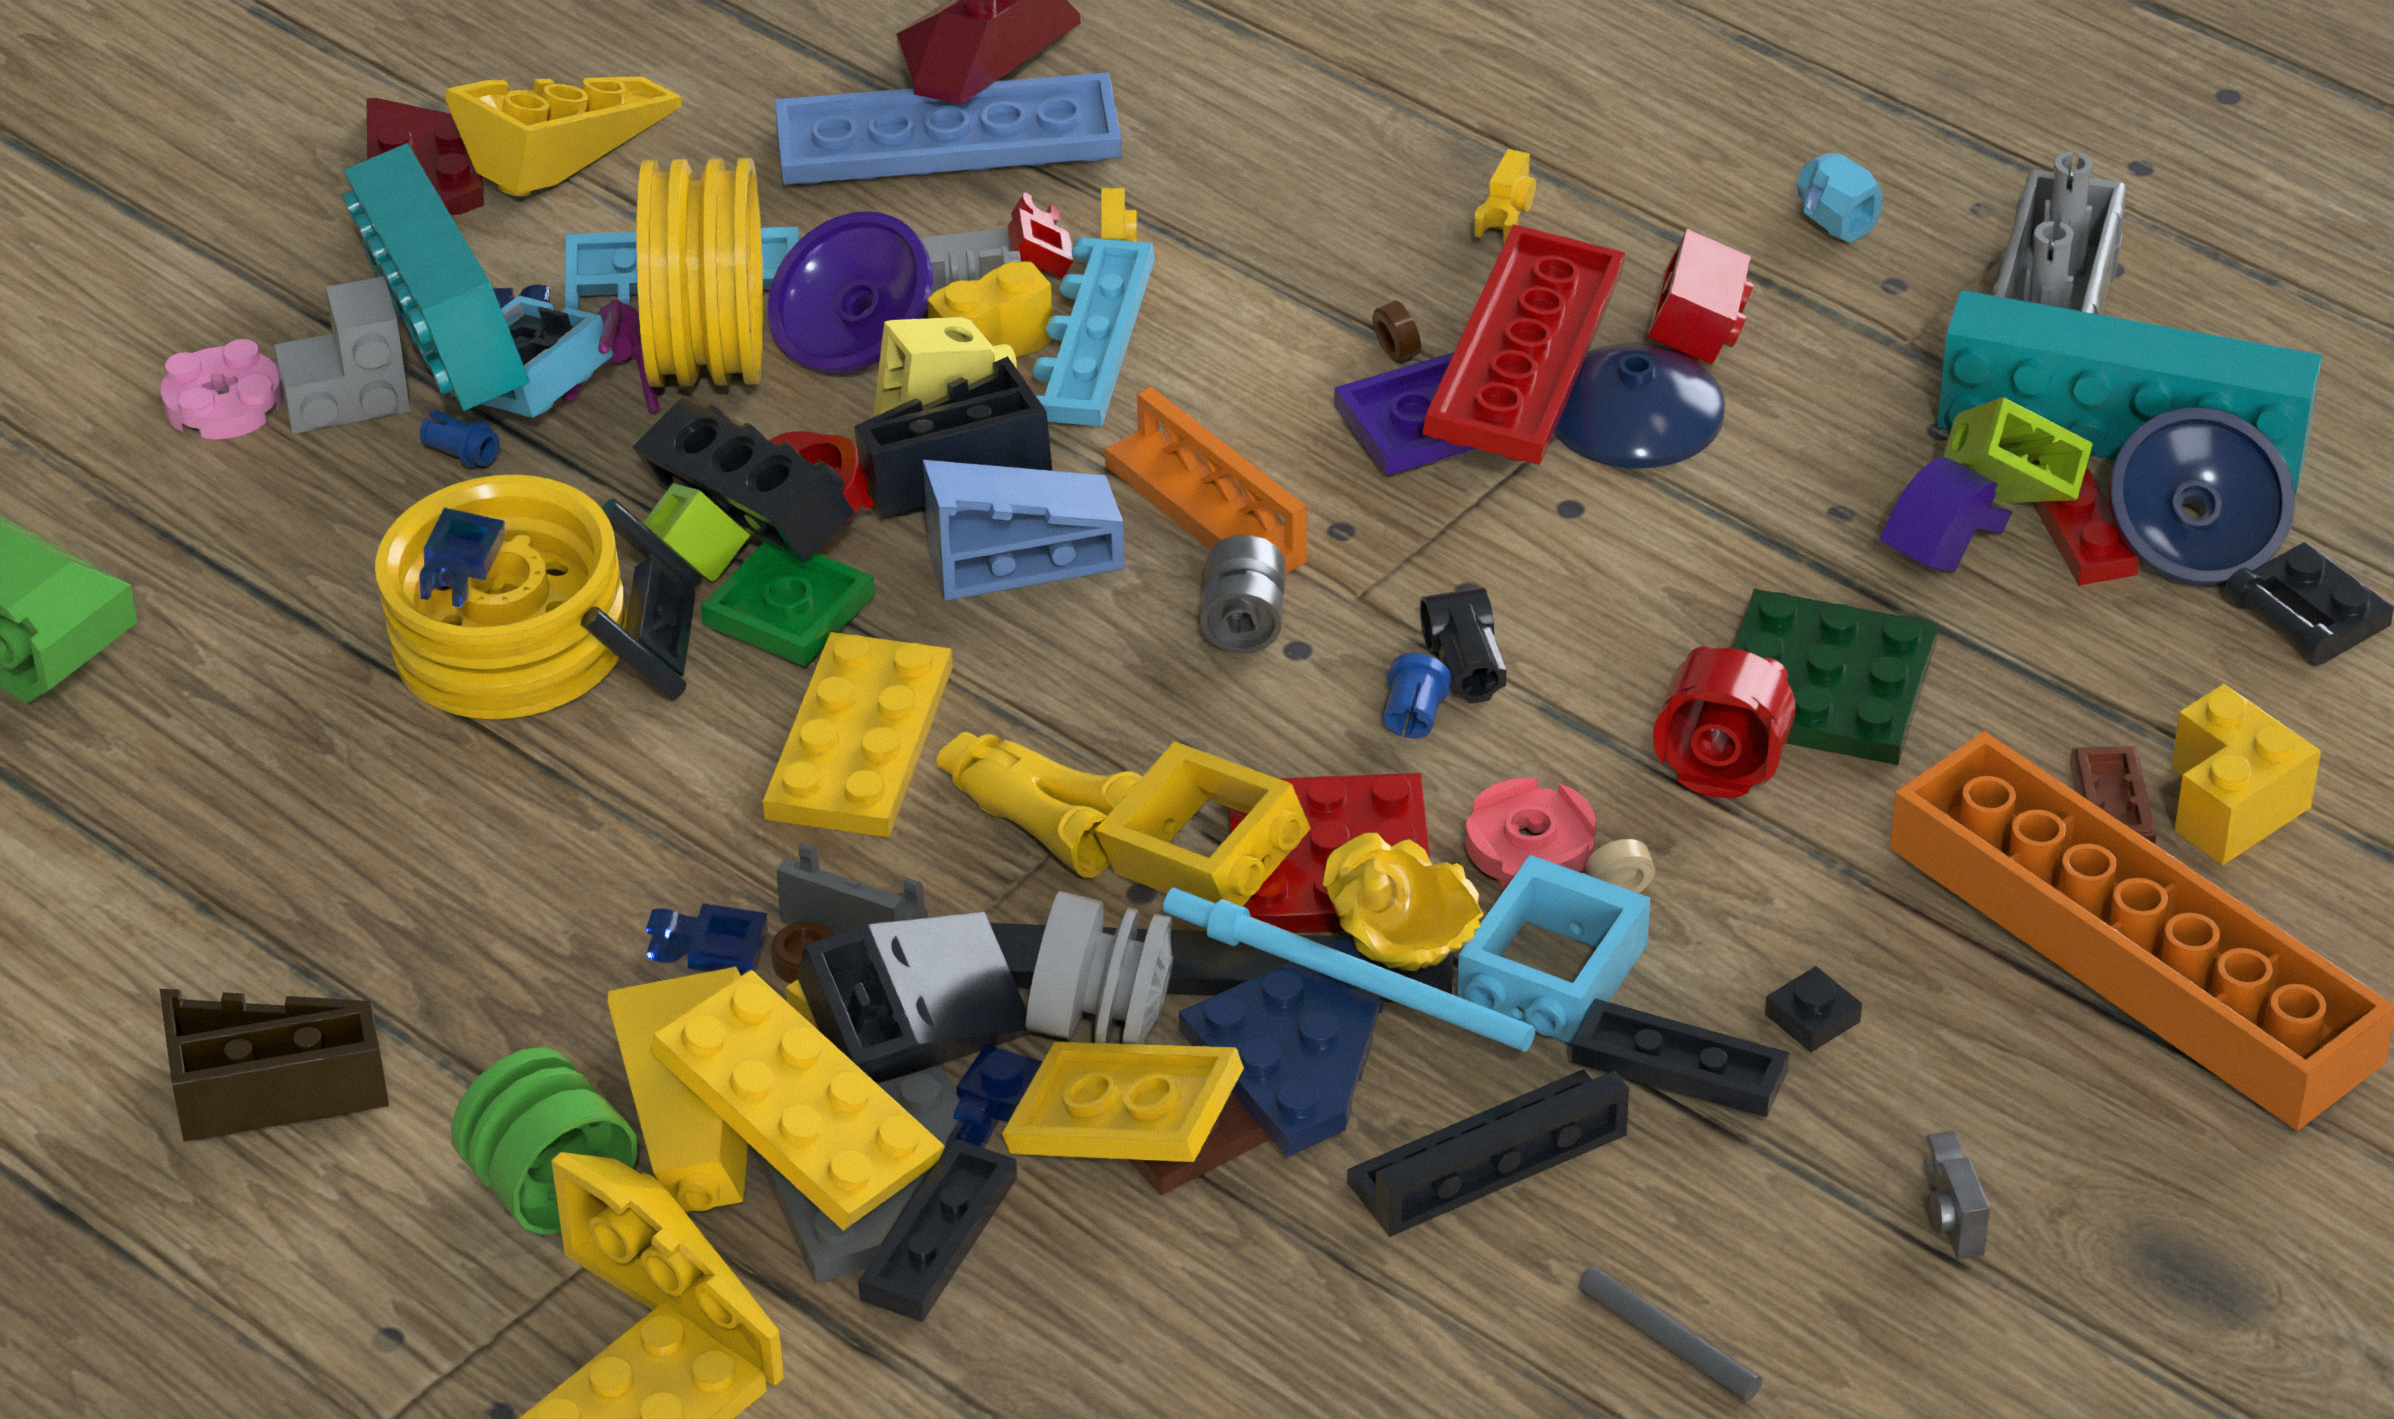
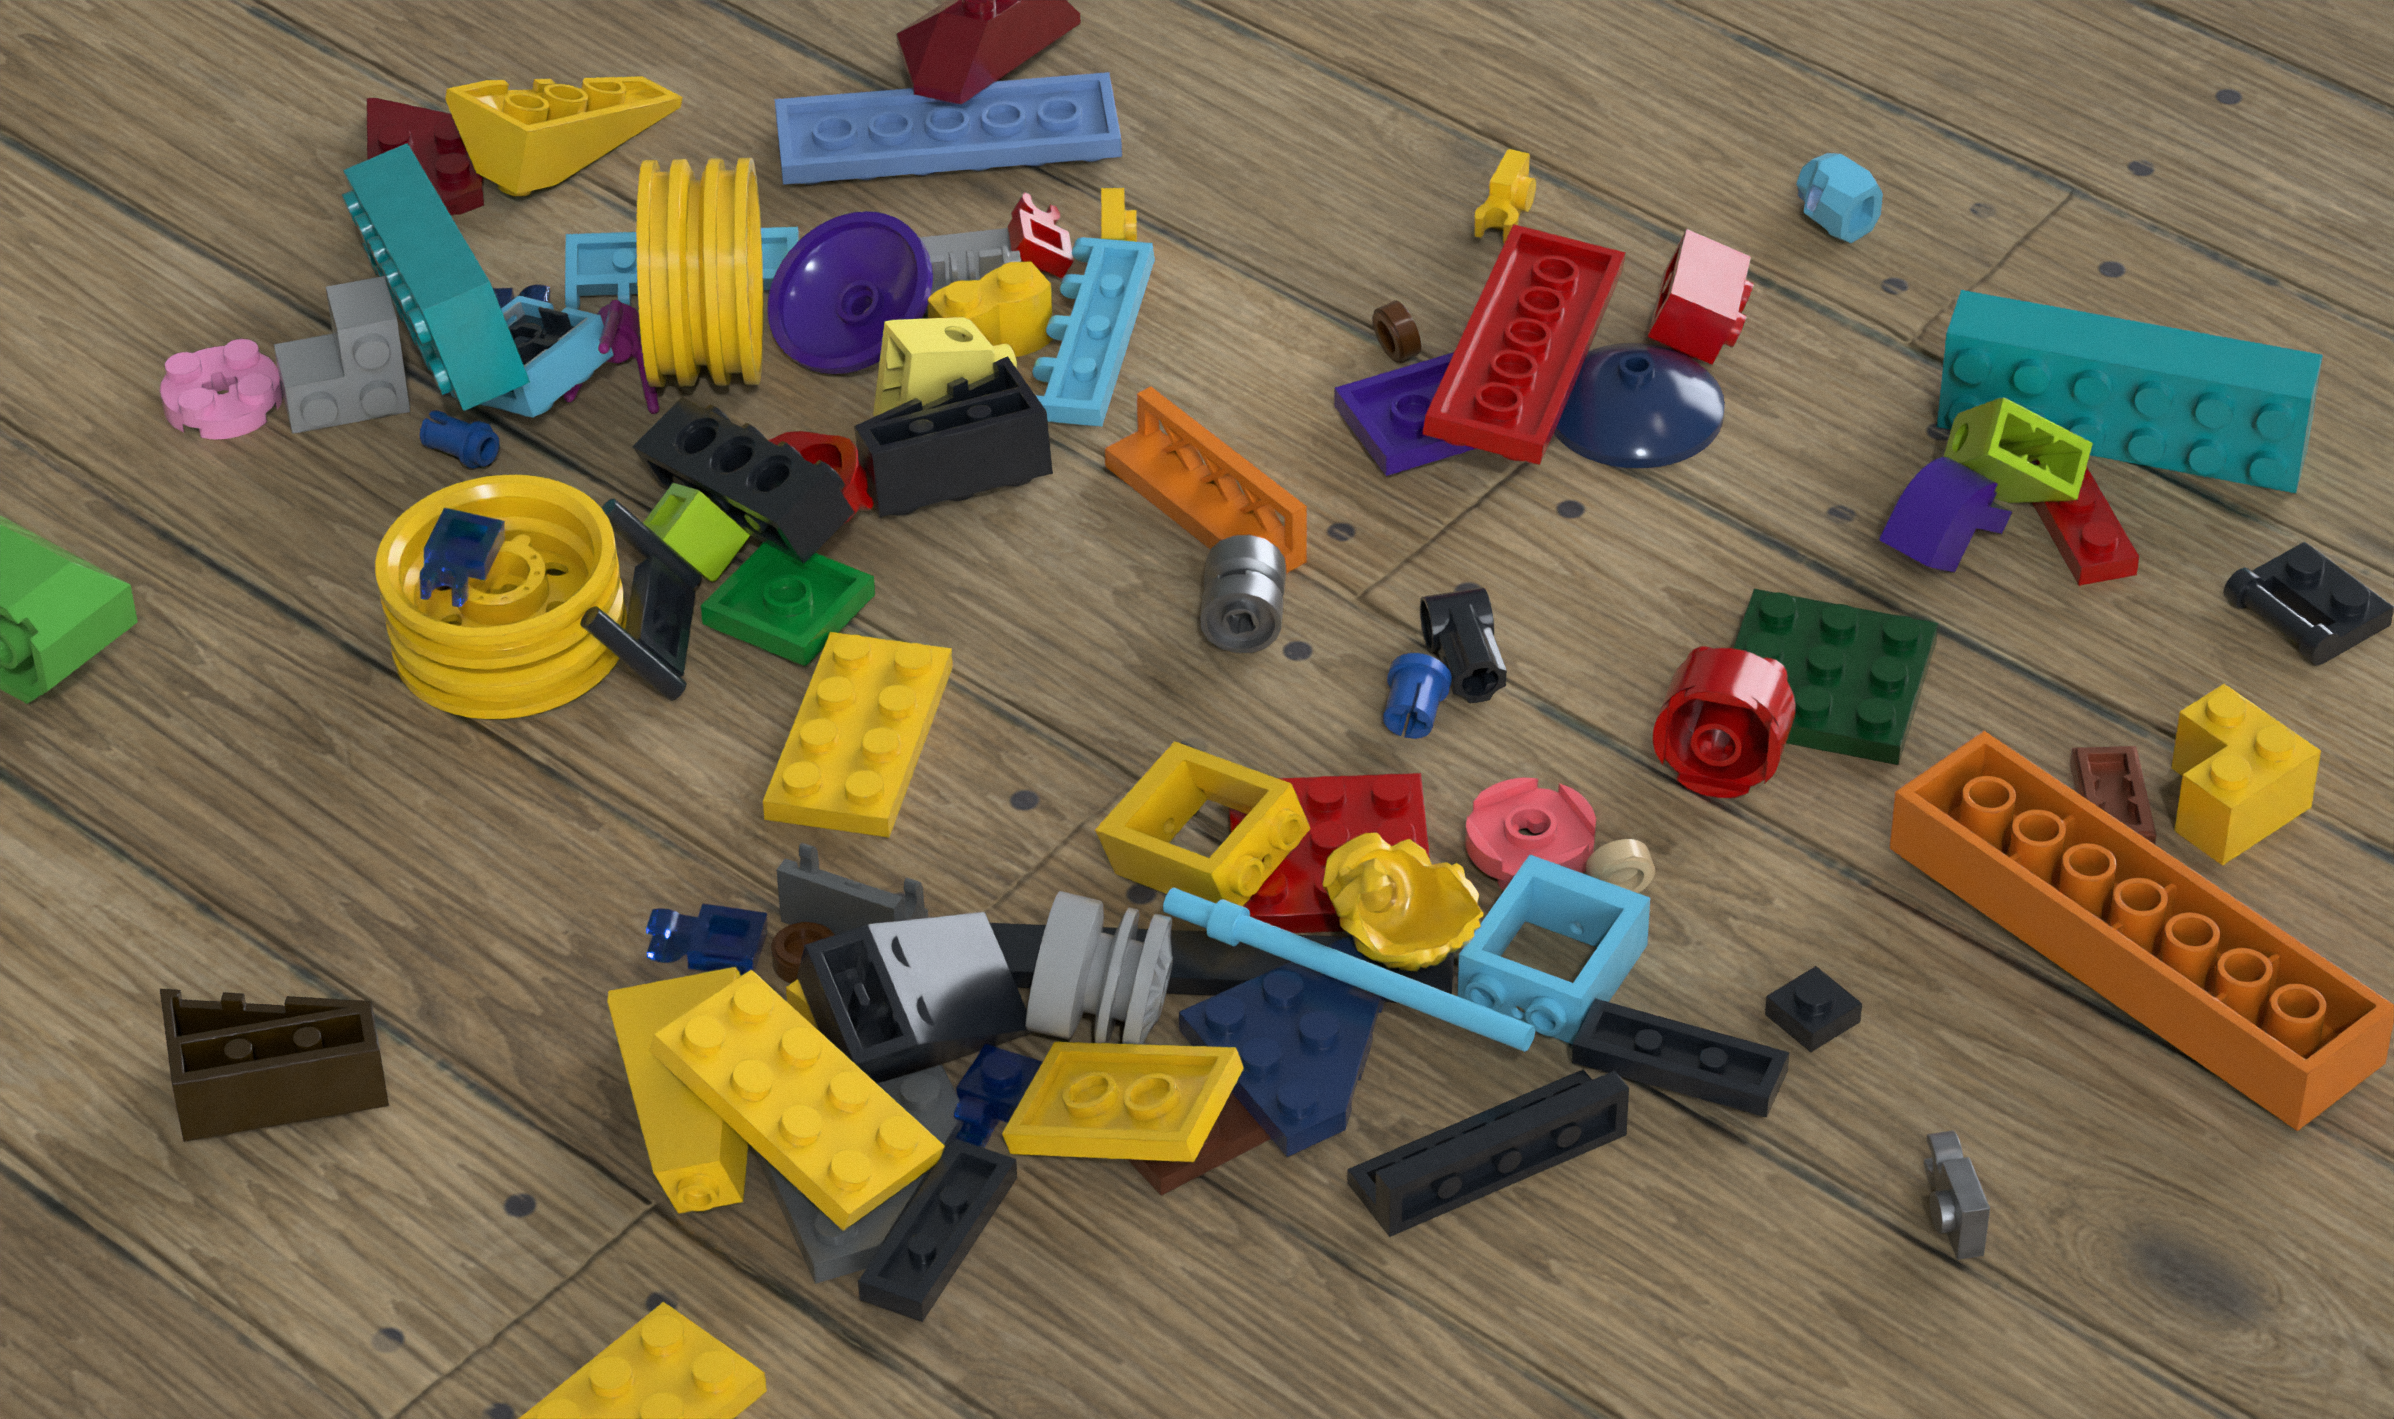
(525, 1116): bright green wheel -> none
(650, 1249): yellow wedge -> none
(1017, 526): medium blue wedge -> none
(1039, 795): yellow piece -> none
(1670, 1333): dark grey bar -> none
(2064, 238): light grey piece -> none
(2219, 468): dark blue dish -> none

